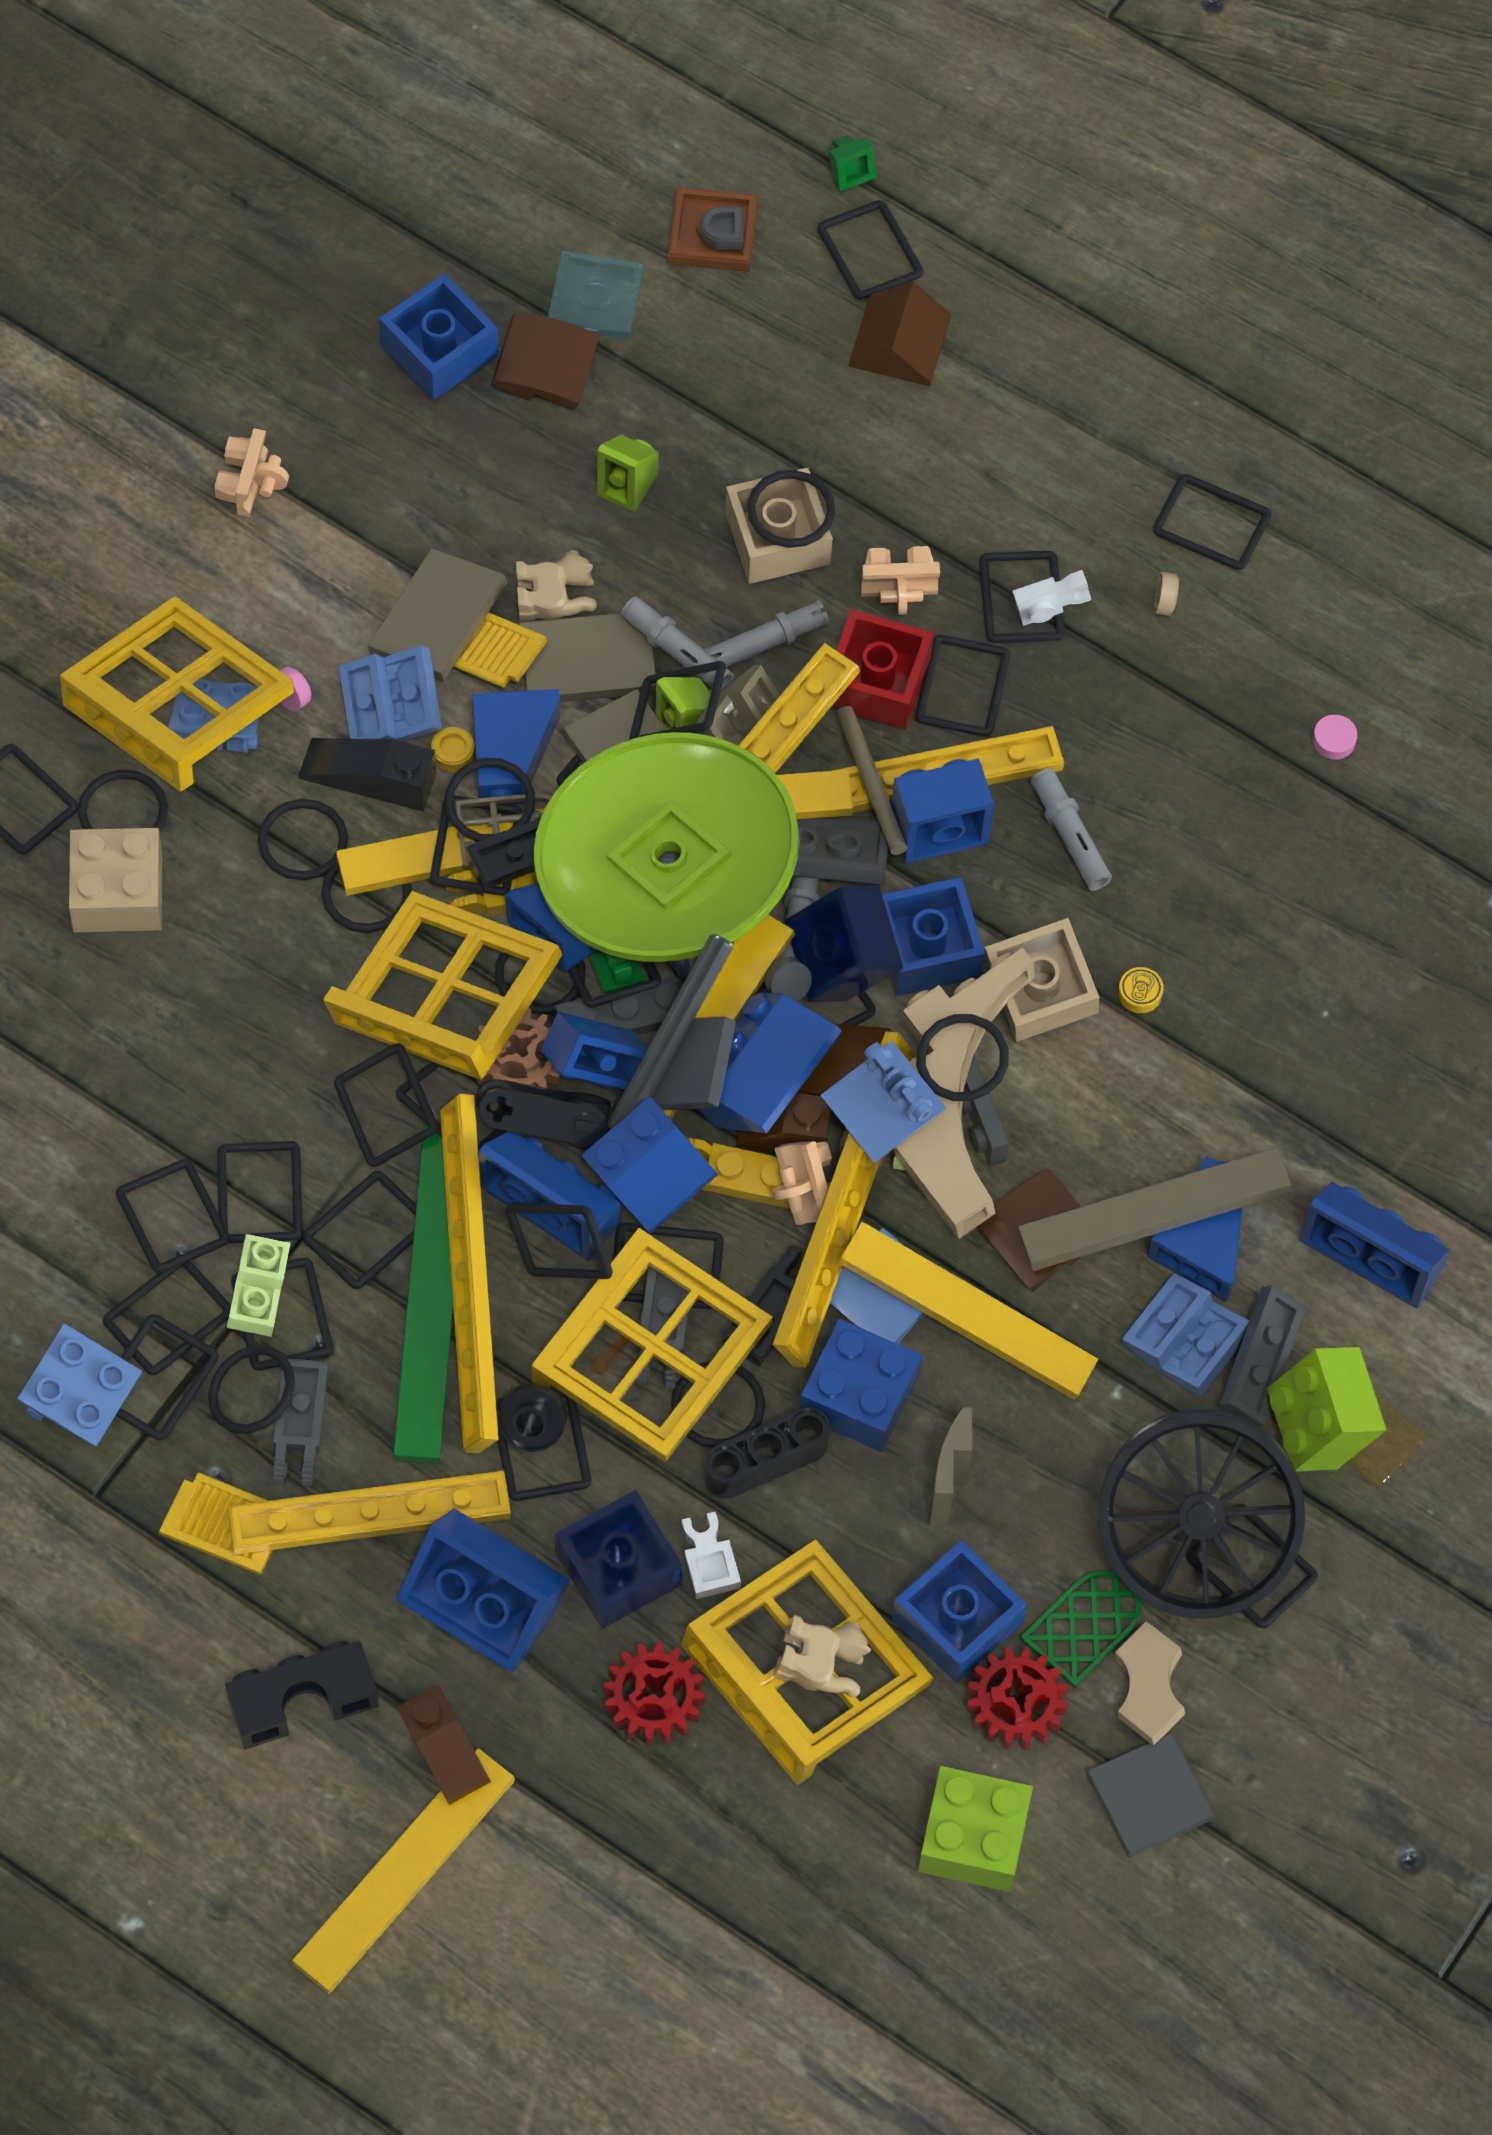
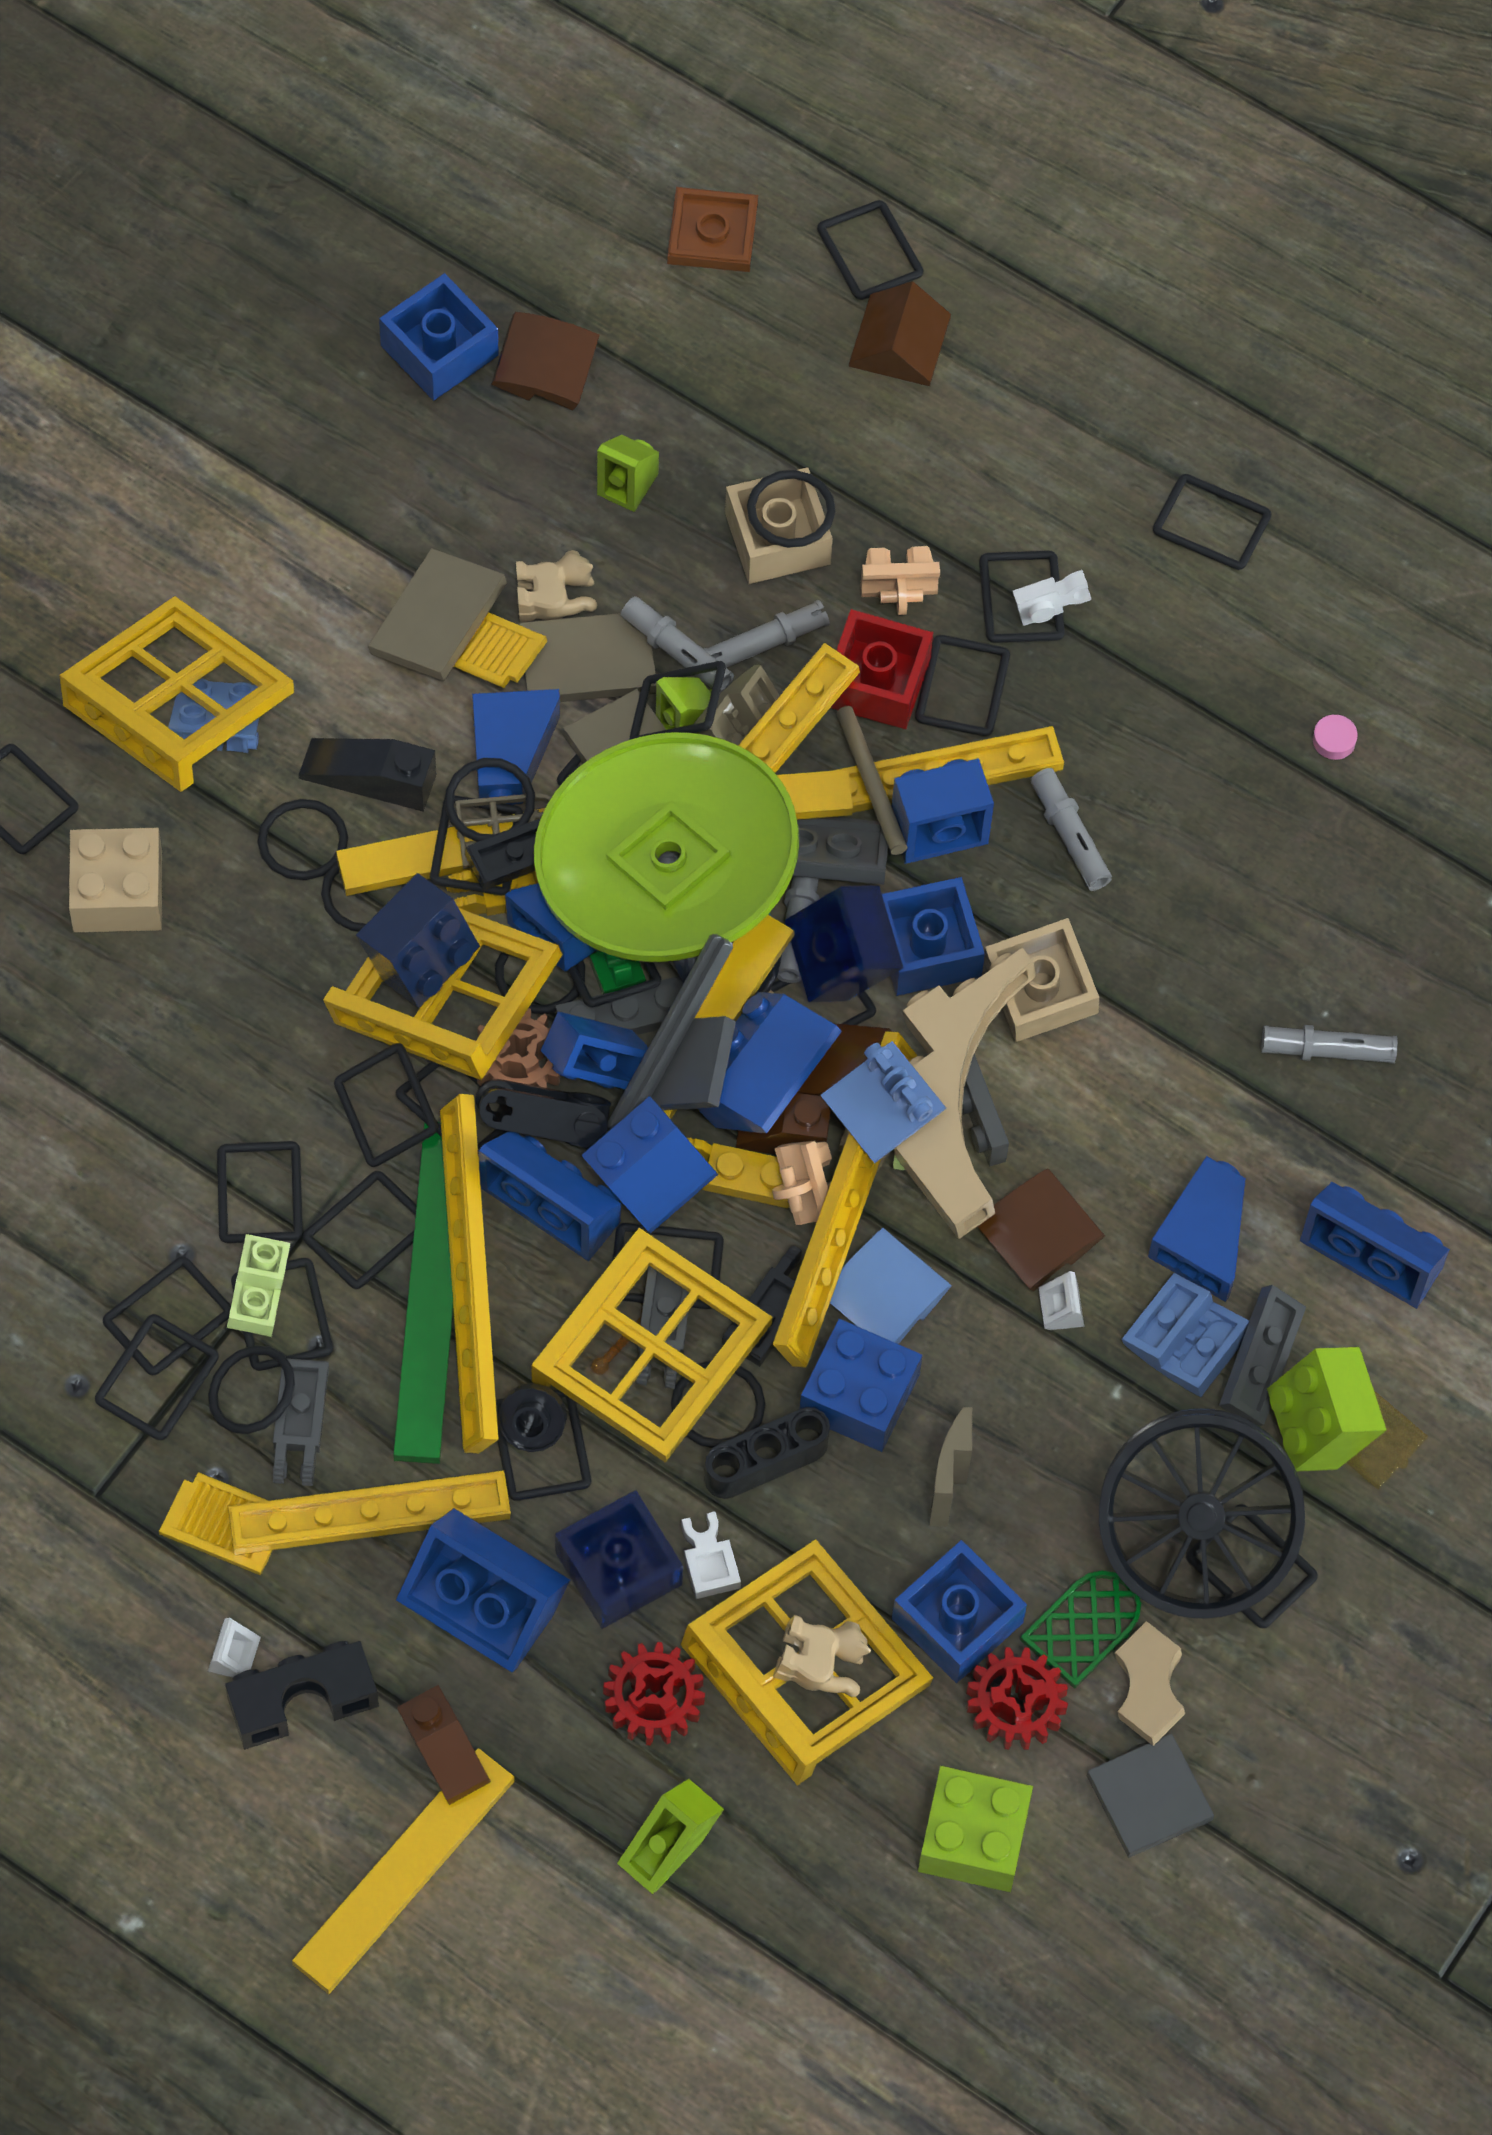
(79, 1385): medium blue hinge -> none
(123, 774): black piece -> none
(139, 1233): black piece -> none
(233, 1649): none -> white slope
(251, 456): light nougat hips -> none
(302, 691): bright pink tile -> none
(391, 696): medium blue slope -> none
(418, 940): none -> dark blue brick
(453, 748): yellow tile -> none
(597, 293): clear light blue tile -> none
(607, 1271): black piece -> none
(670, 1835): none -> lime slope
(723, 228): dark grey tile -> none
(789, 978): dark grey tile -> none
(852, 162): green tile -> none
(963, 1018): black piece -> none
(968, 1311): yellow tile -> none
(1061, 1303): none -> white slope
(1140, 990): yellow tile -> none
(1155, 1209): dark tan tile -> none
(1165, 593): tan tile -> none
(1328, 1044): none -> light grey pin

